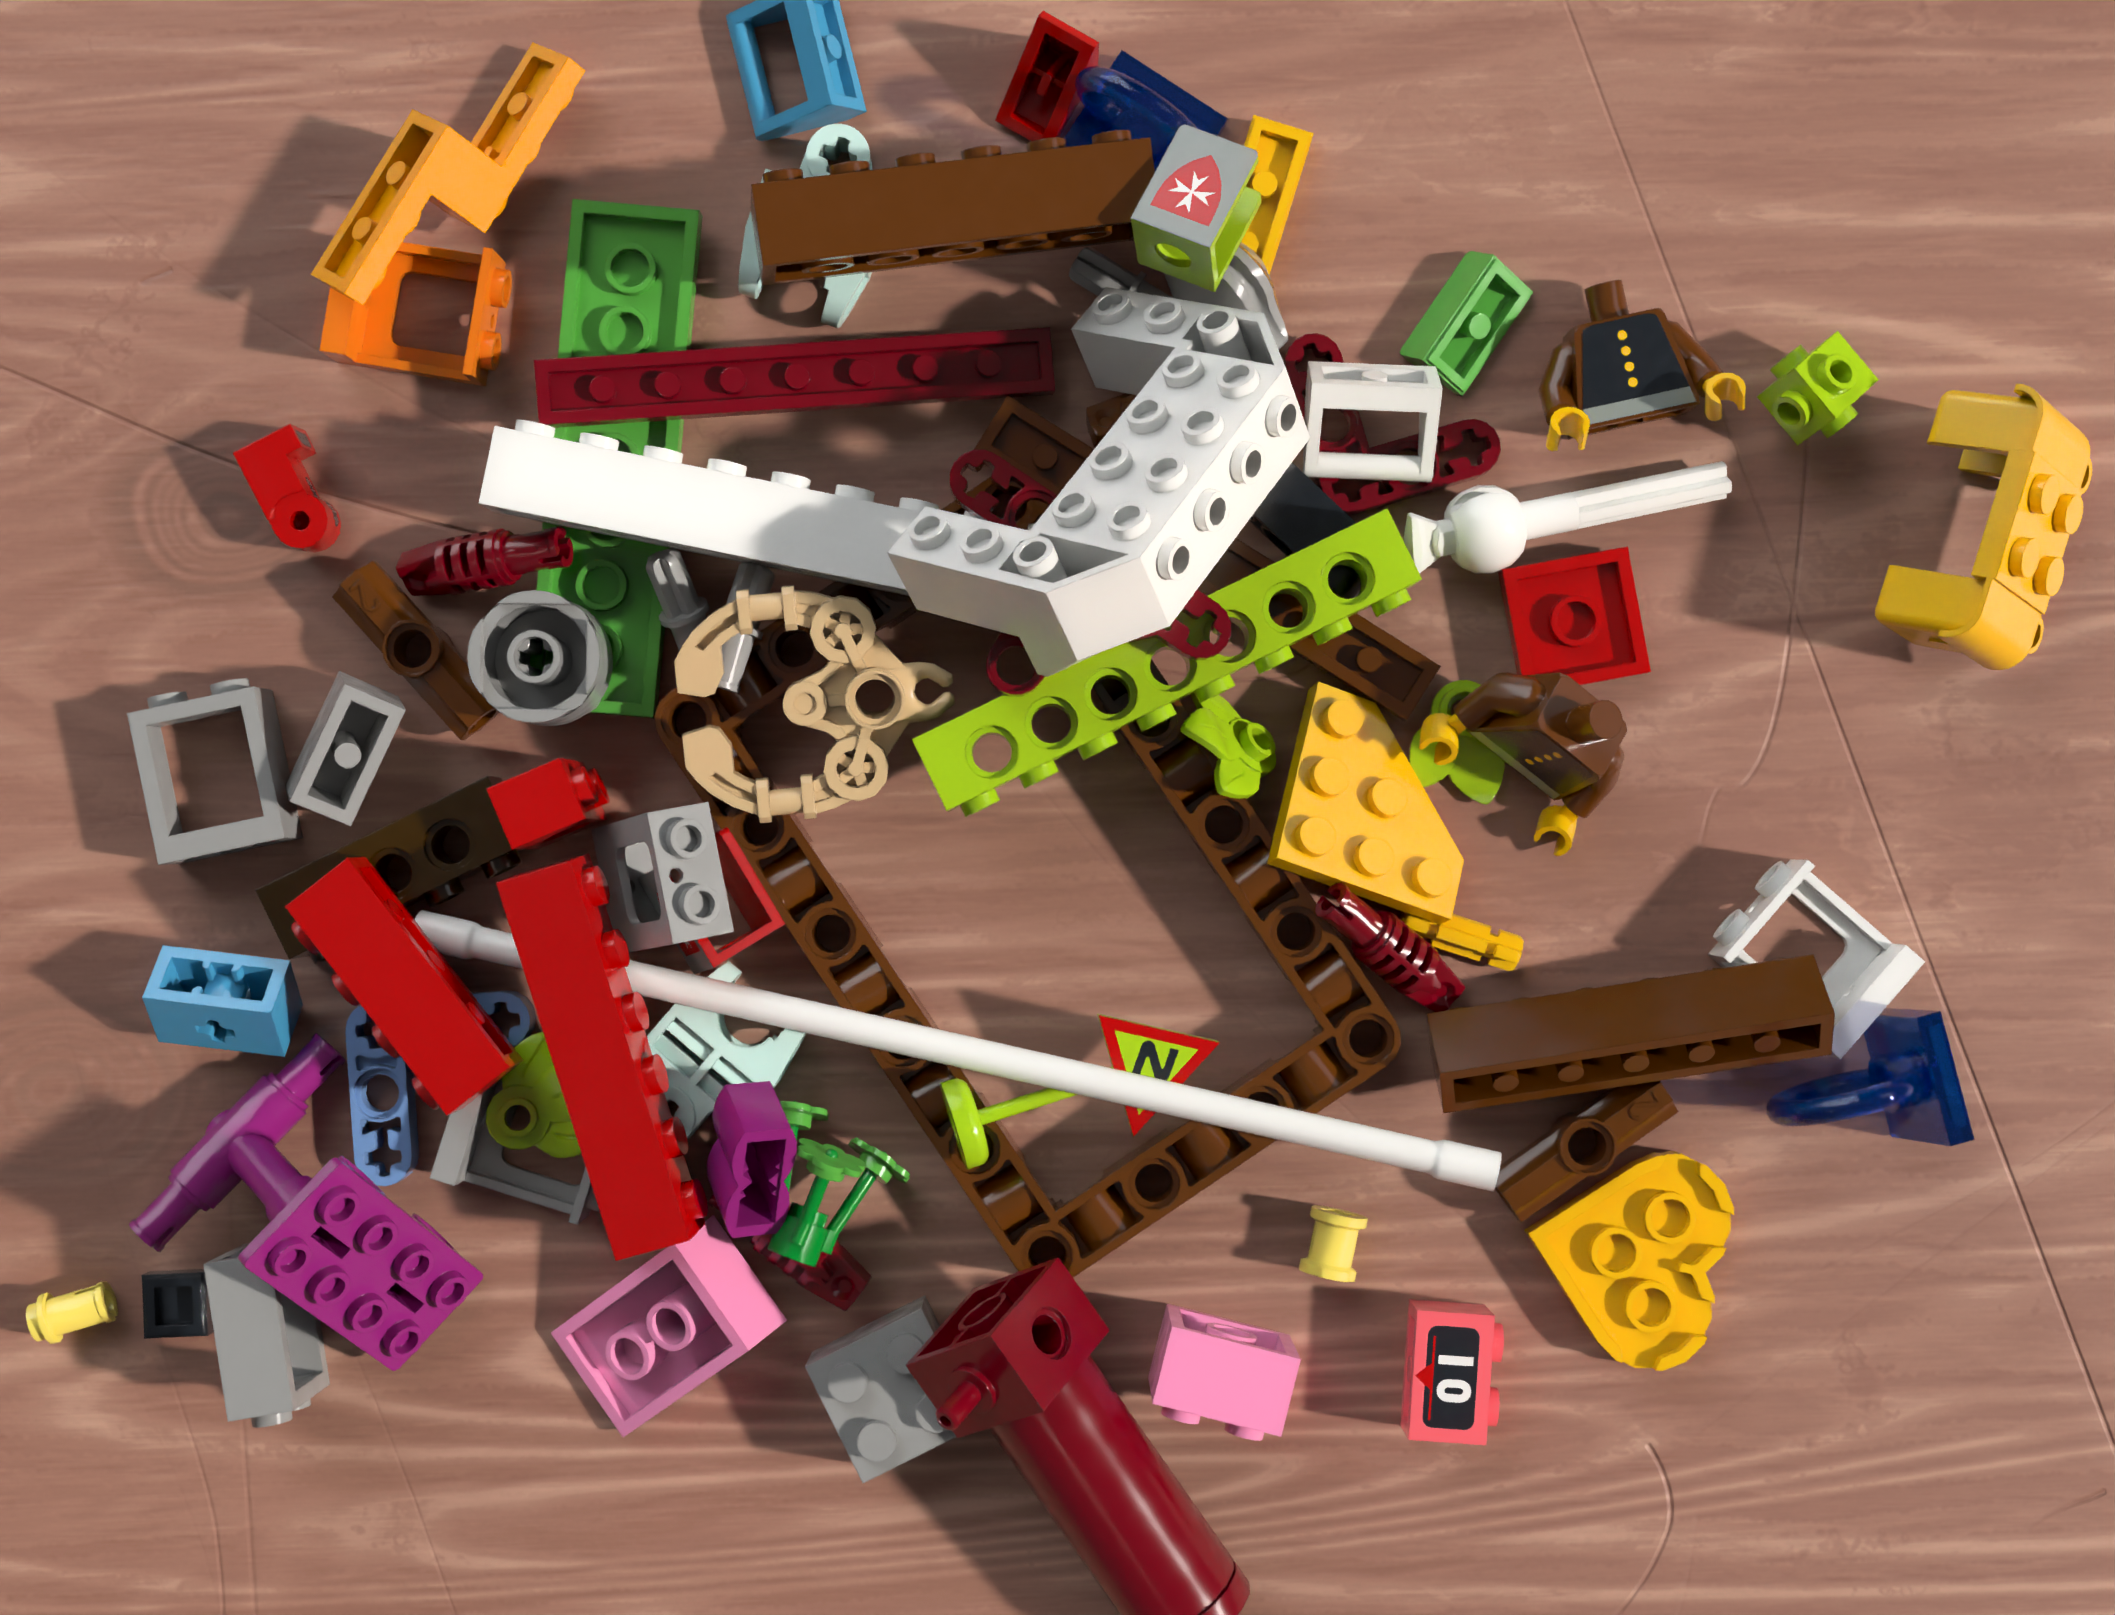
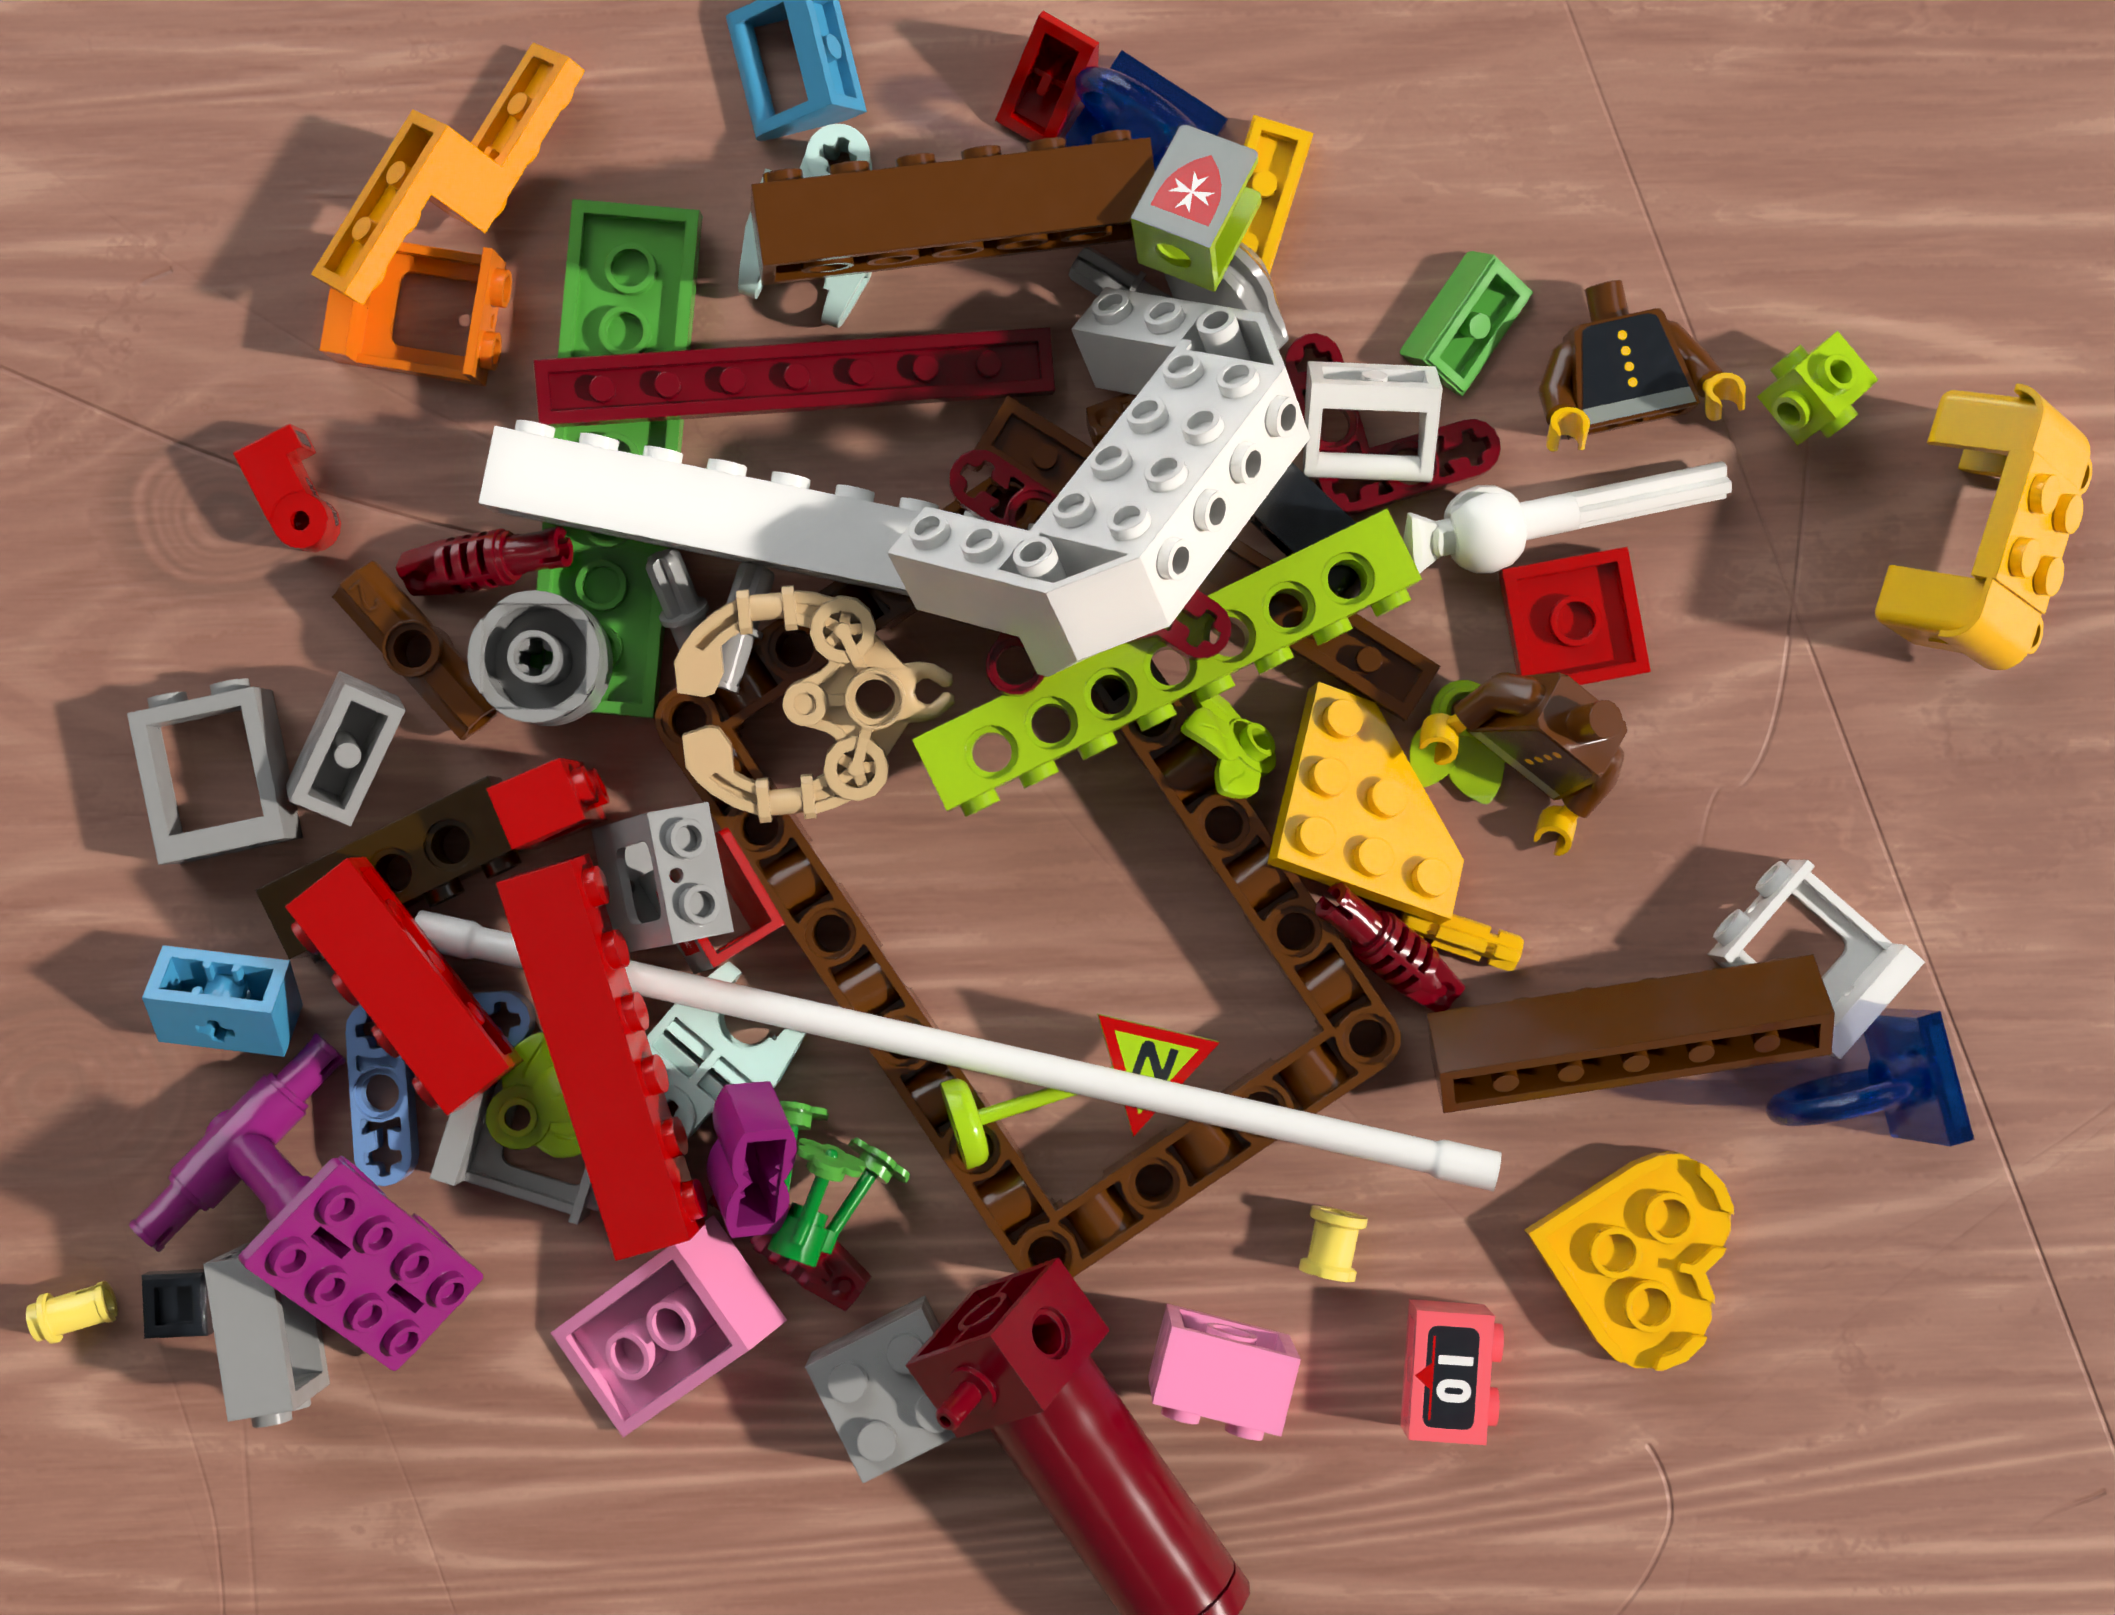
(1545, 1166): reddish brown piece -> none

